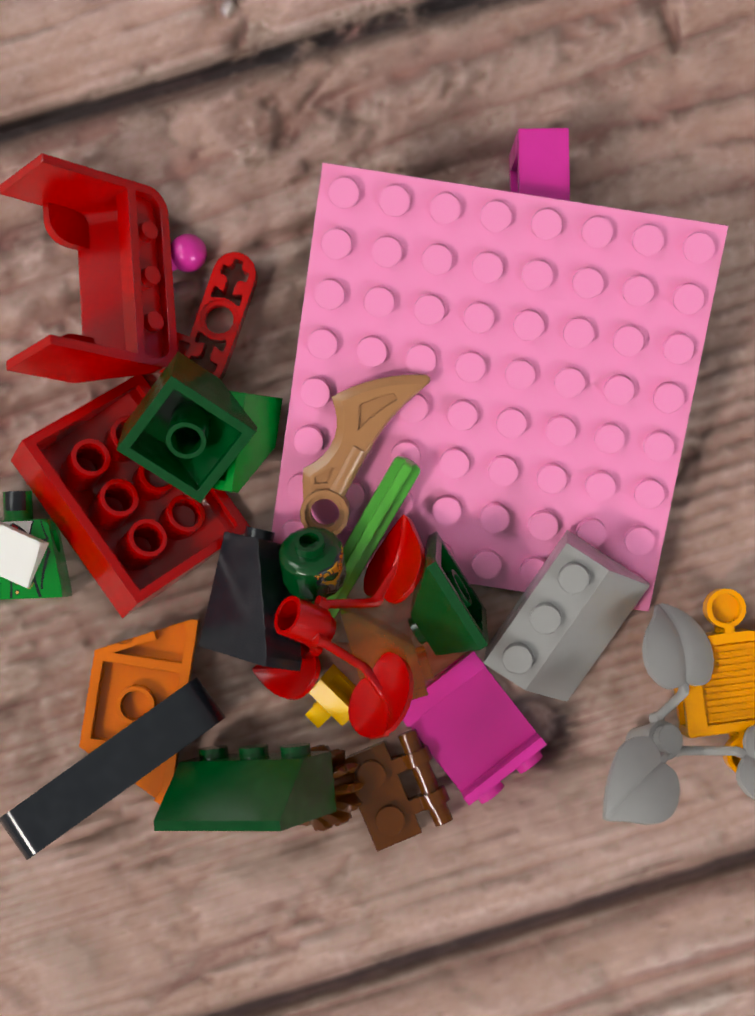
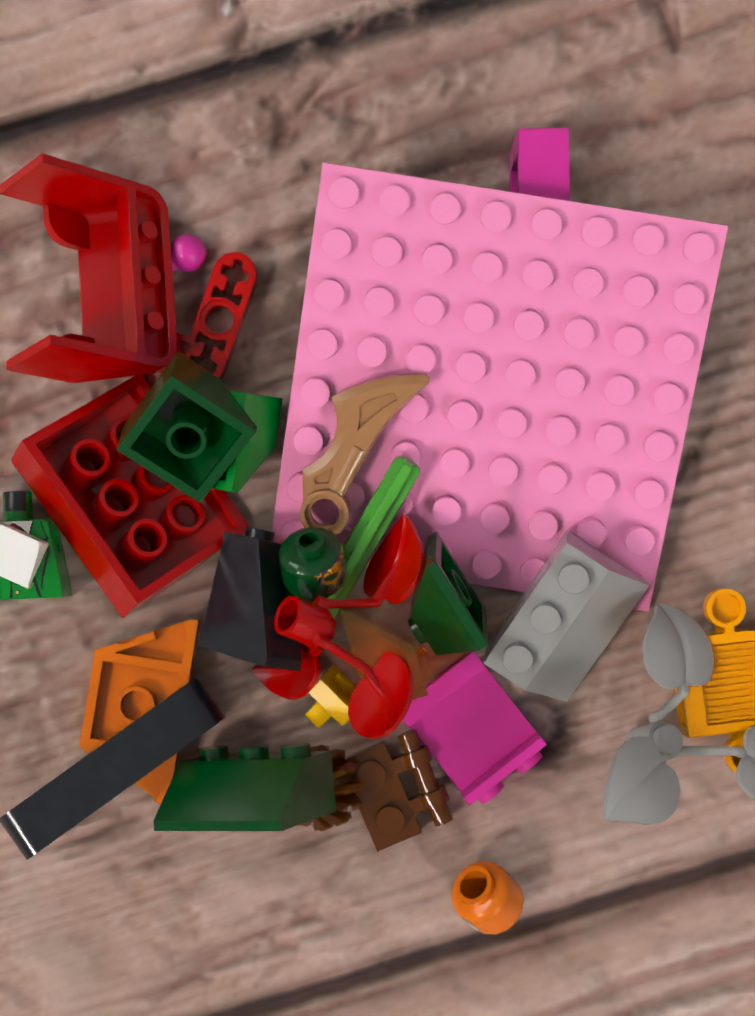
(487, 897): none -> orange head

